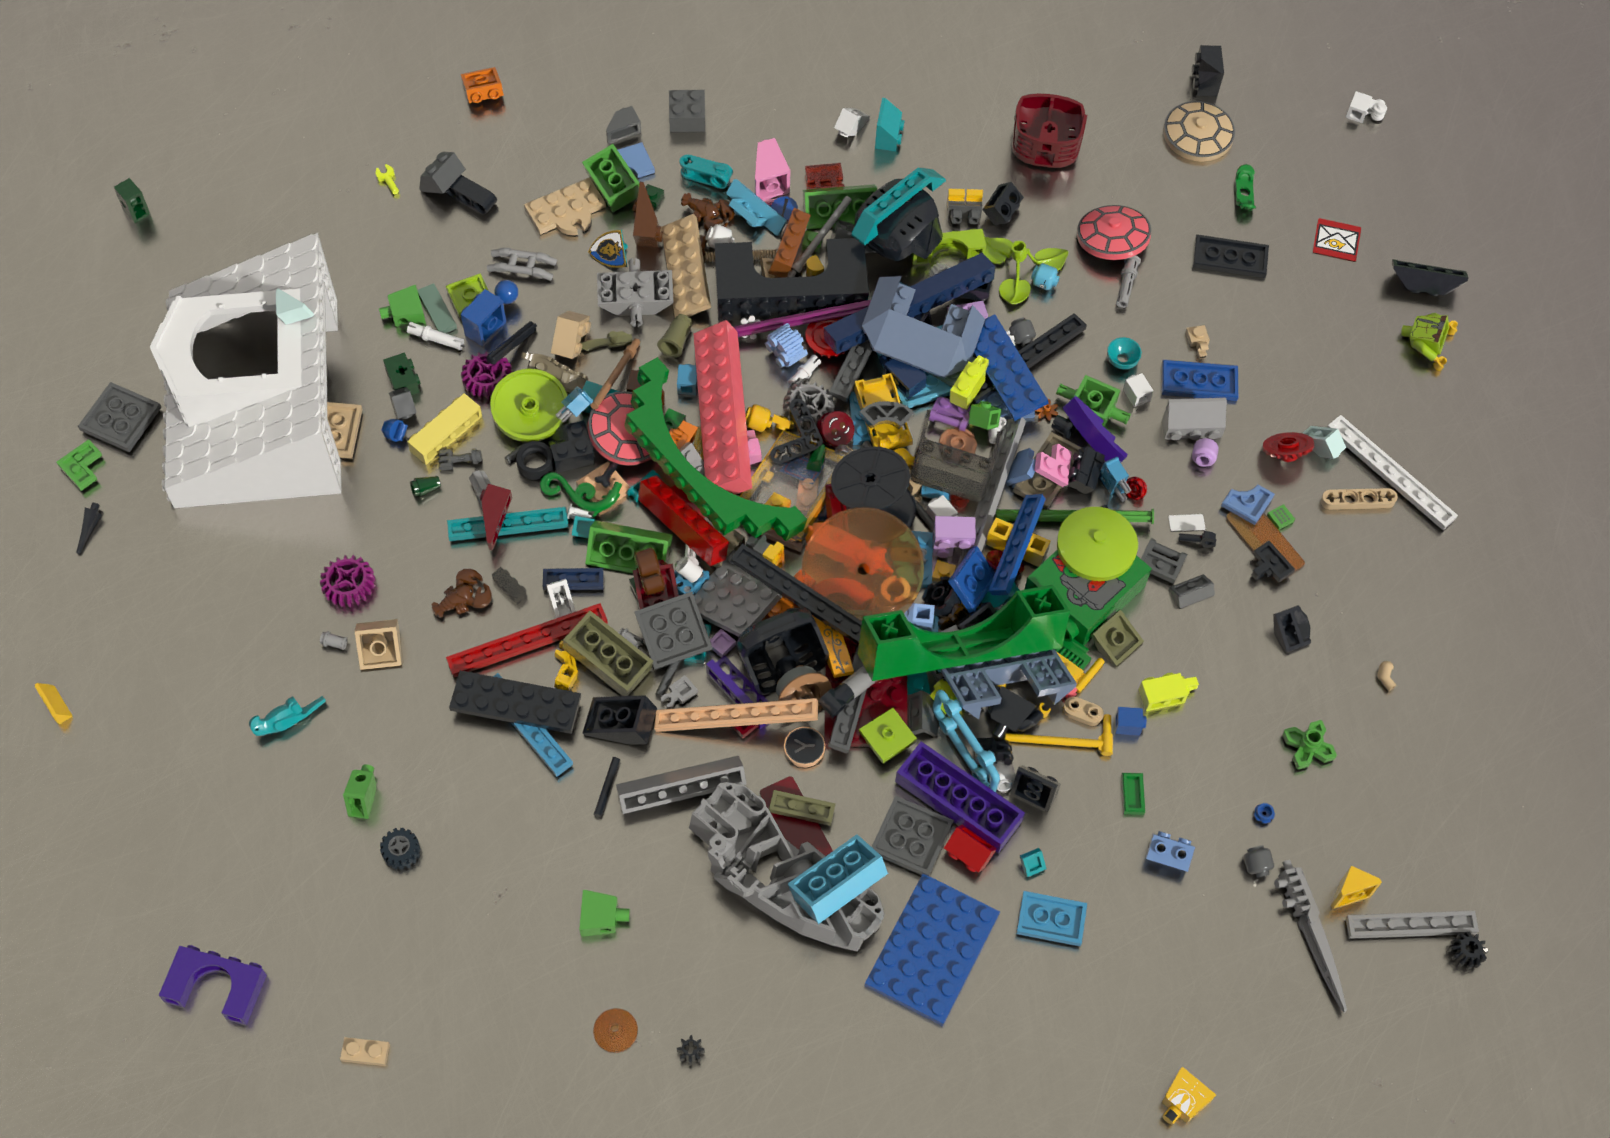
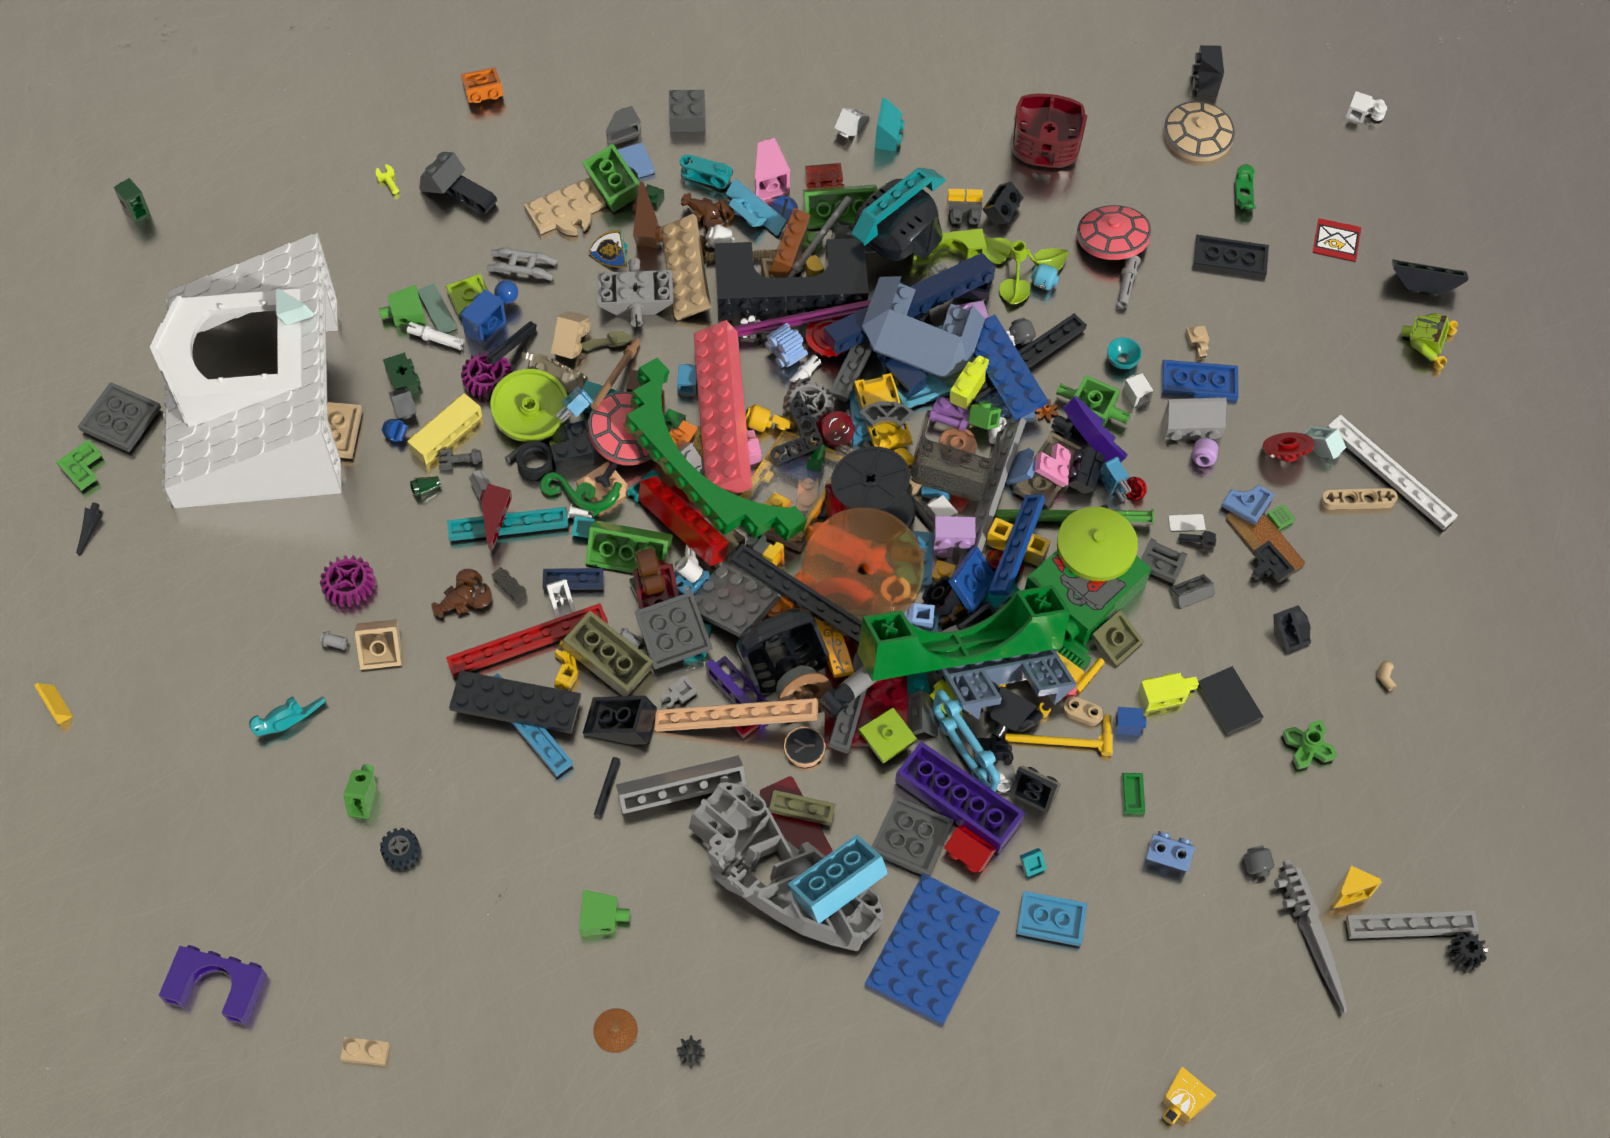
(666, 679): dark grey bar -> none
(675, 336): olive plant -> none
(722, 643): lavender plate -> none
(1229, 700): none -> black tile
(1268, 809): blue plate -> none

